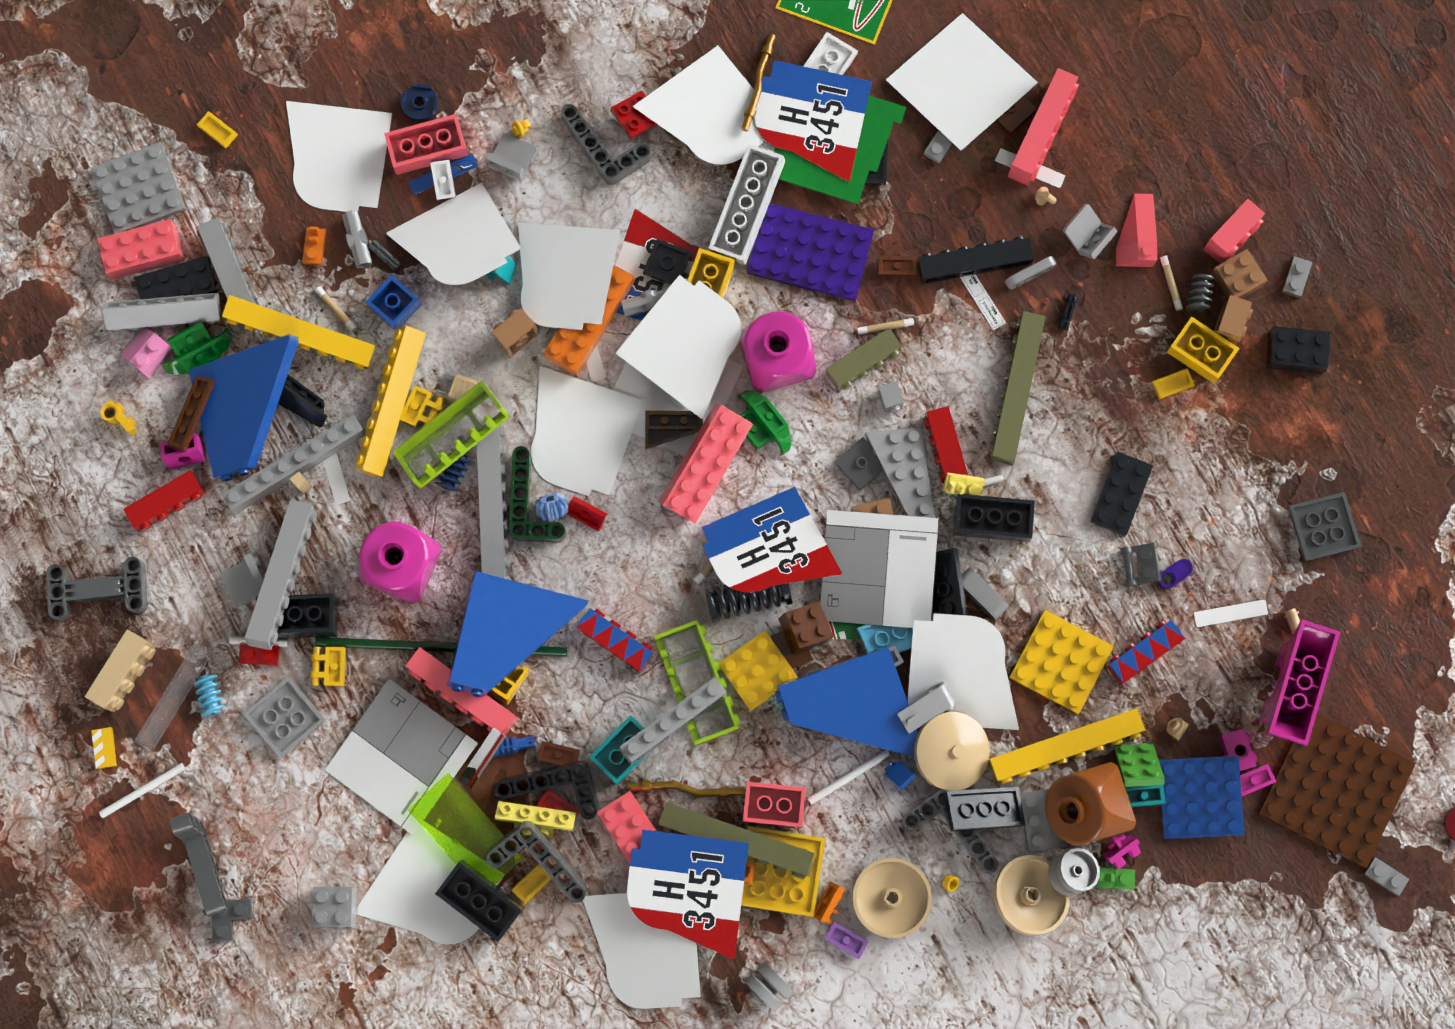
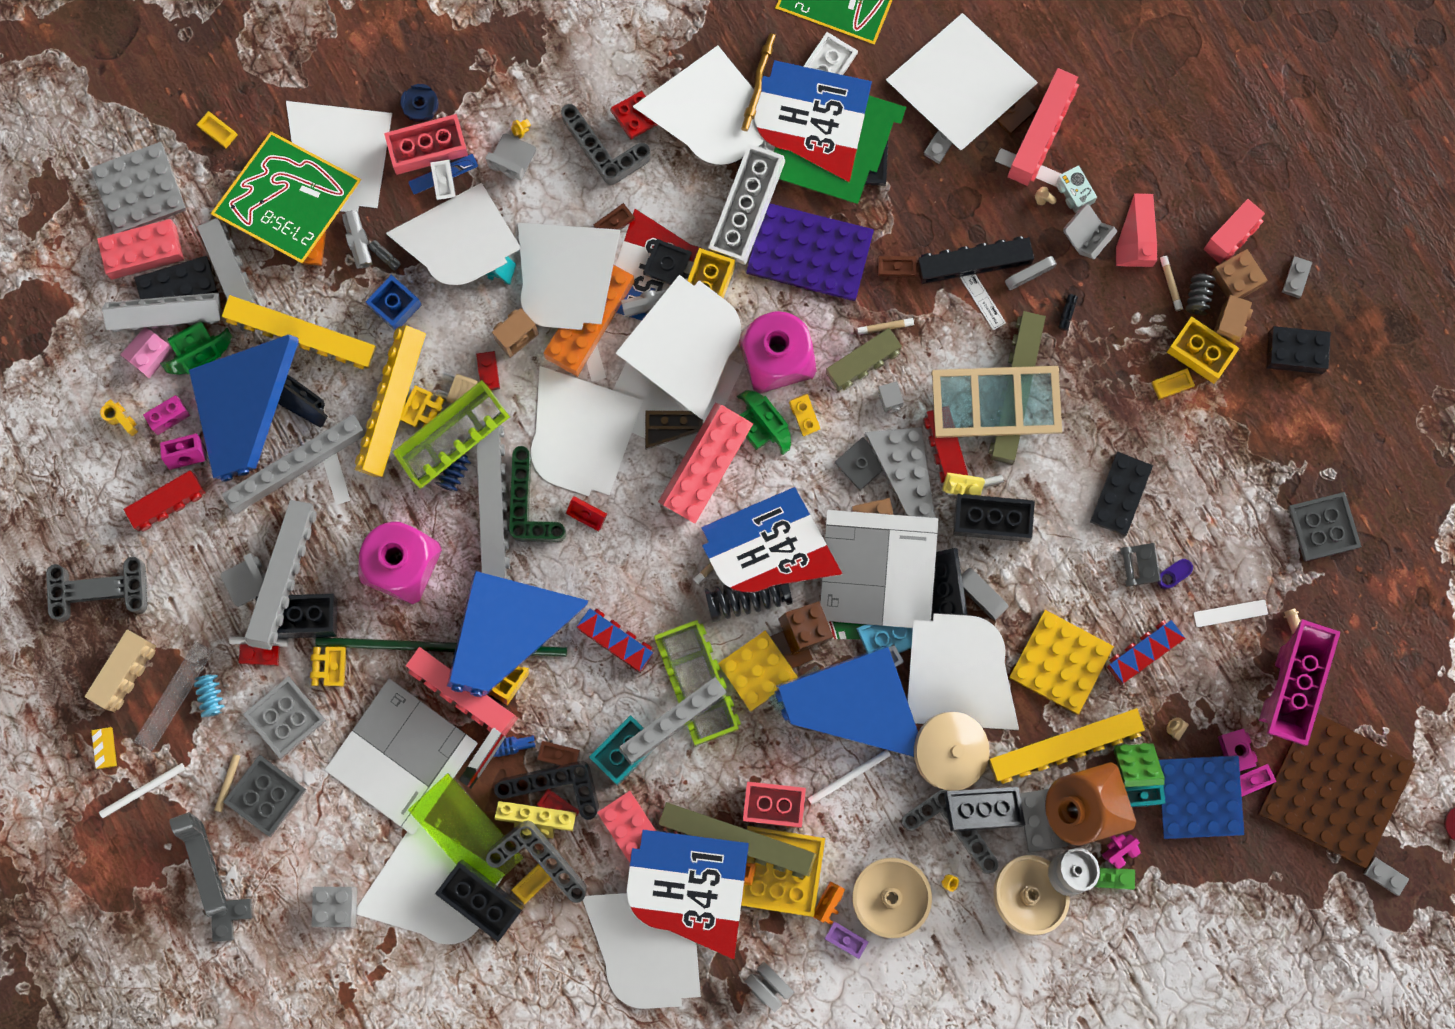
(166, 415): none -> dark pink brick
(191, 413): reddish brown tile -> none
(227, 782): none -> tan bar
(265, 796): none -> dark grey plate
(286, 197): none -> green sticker
(301, 482): tan piece -> none
(333, 306): tan bar -> none
(488, 369): none -> red plate
(551, 507): medium blue gear -> none
(616, 219): none -> copper plate
(647, 786): pearl gold bar -> none
(804, 414): none -> yellow plate
(898, 775): blue slope -> none
(927, 707): light grey door -> none
(996, 401): none -> door
(1076, 189): none -> light aqua brick

